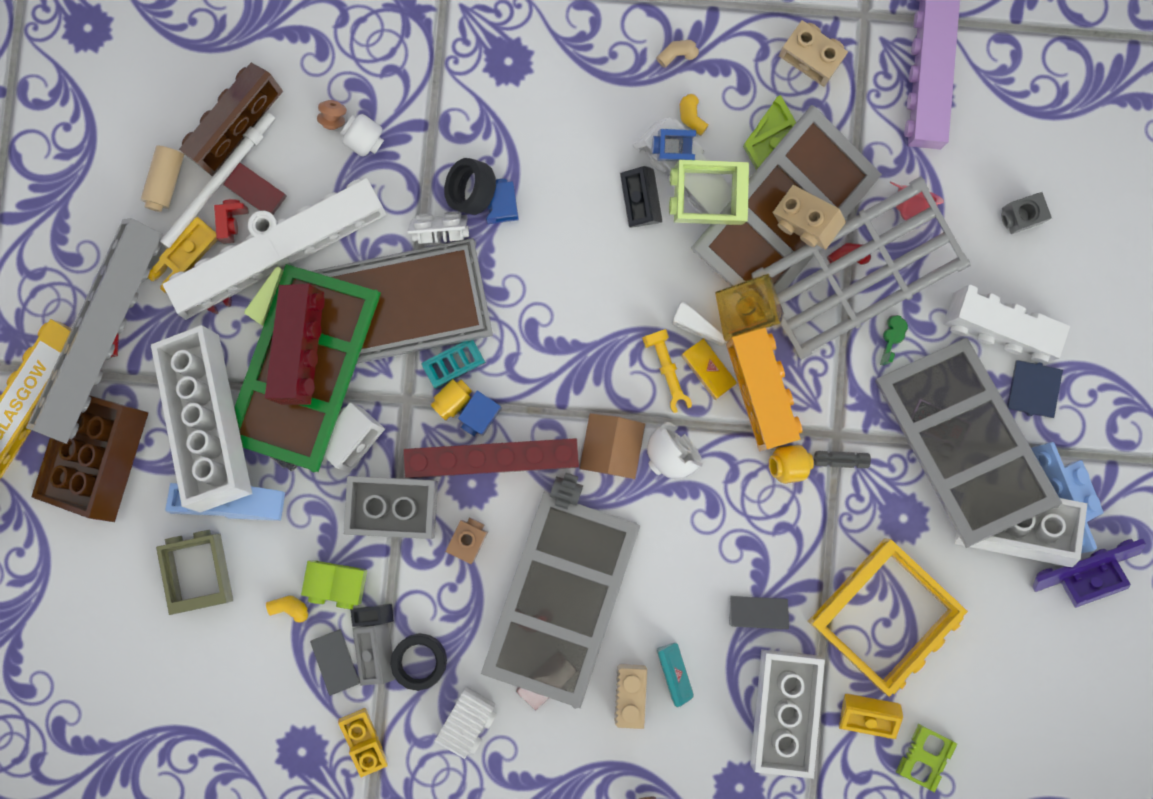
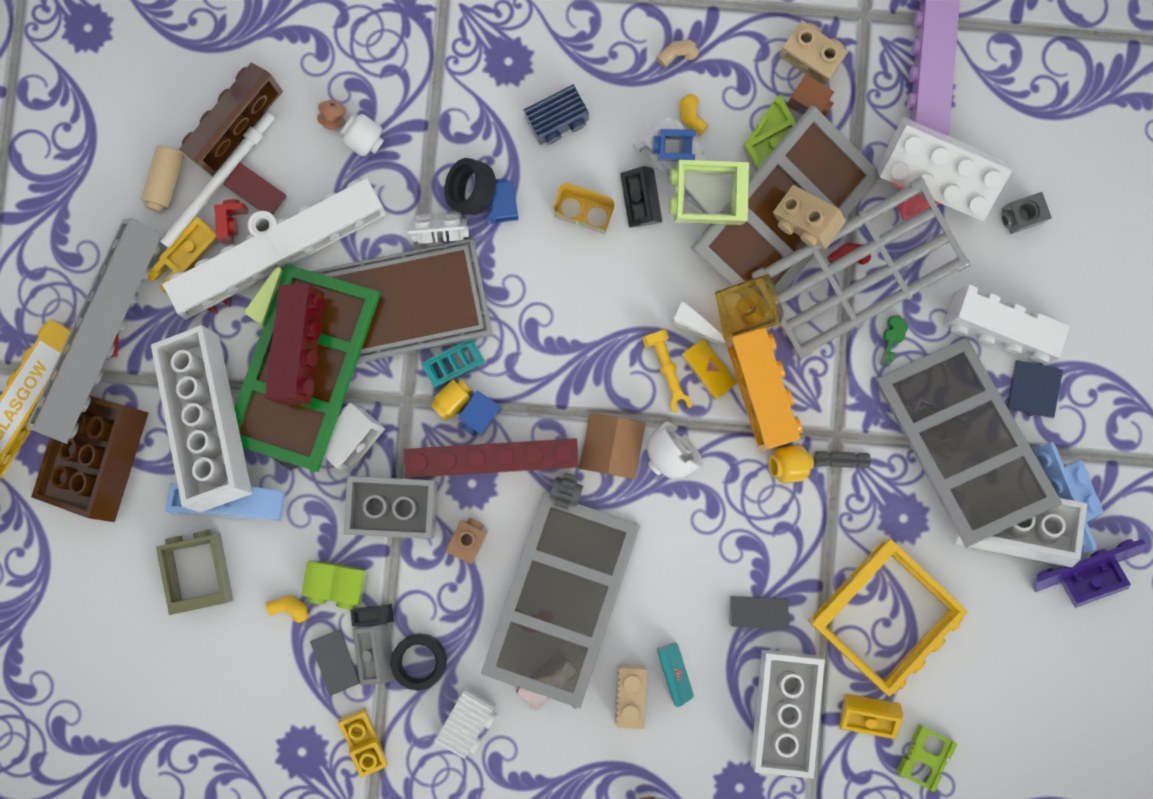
(557, 115): none -> dark blue brick
(582, 195): none -> yellow piece
(811, 93): none -> dark orange brick
(951, 169): none -> white brick

